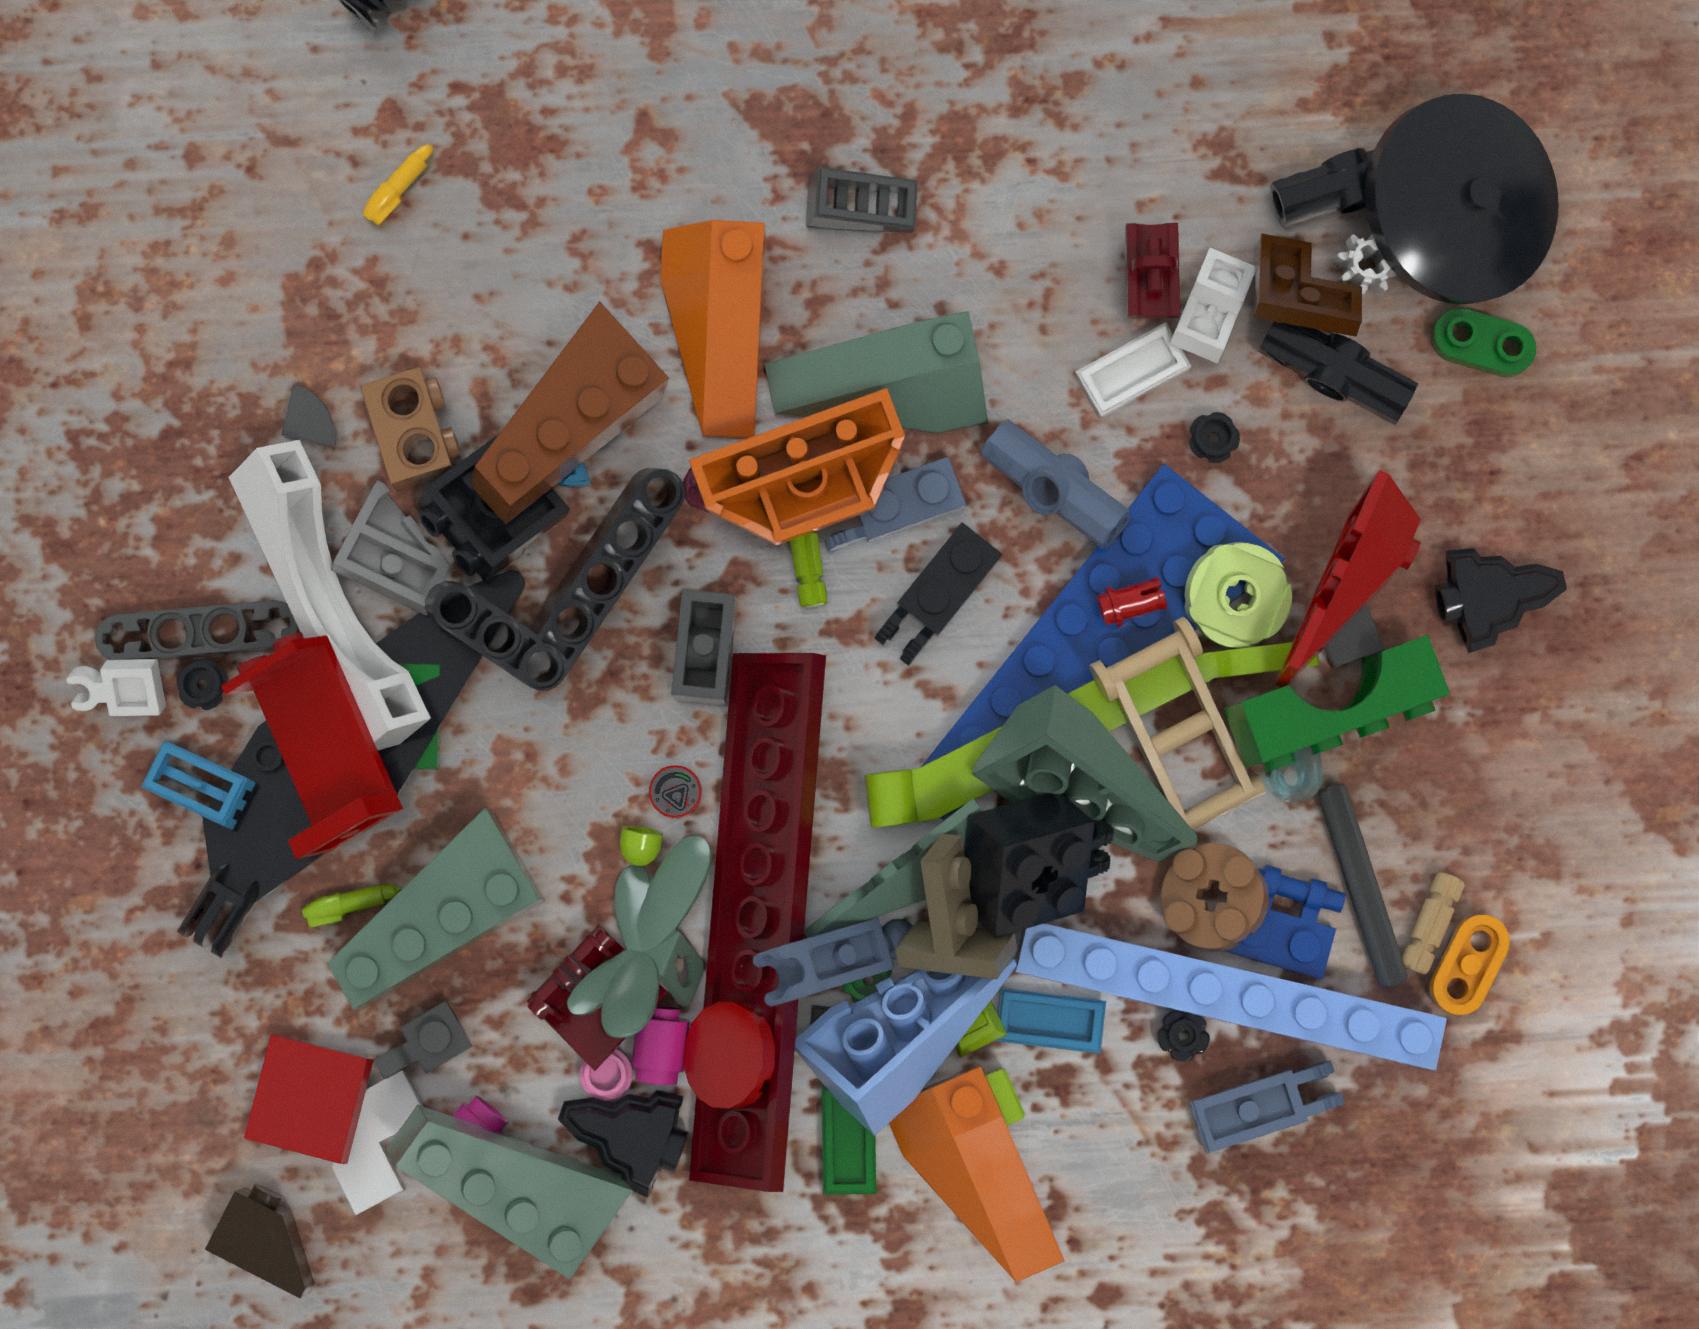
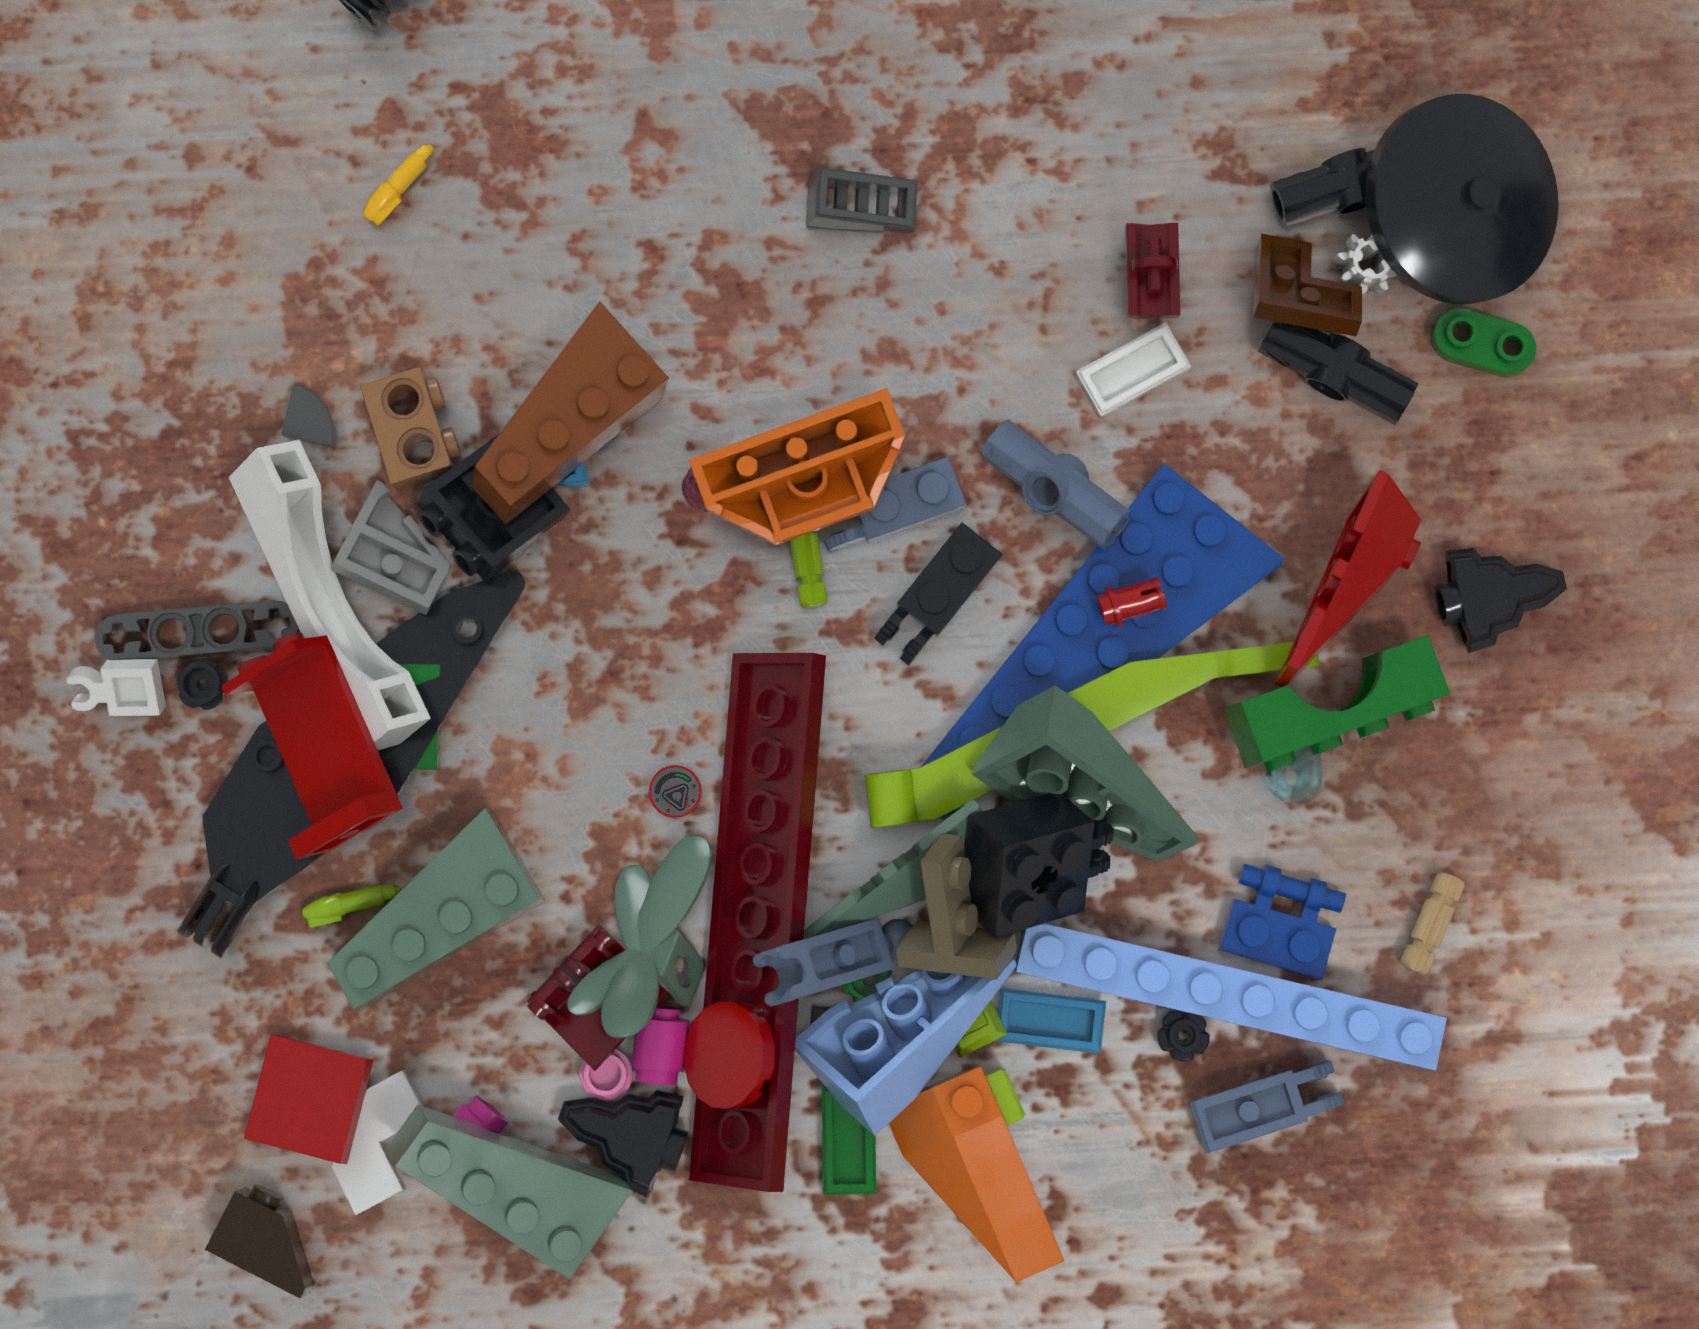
(231, 800): dark azure tile -> none
(430, 1040): dark grey plate -> none
(571, 592): black beam -> none
(640, 844): lime hinge -> none
(704, 647): dark grey brick -> none
(715, 305): orange wedge -> none
(924, 365): sand green wedge -> none
(1186, 647): tan piece -> none
(1213, 305): white slope -> none
(1225, 429): black plate -> none
(1231, 921): medium nougat plate -> none
(1265, 582): yellowish green plate -> none
(1355, 640): dark grey tile -> none
(1362, 885): dark grey axle -> none
(1470, 966): light orange plate -> none

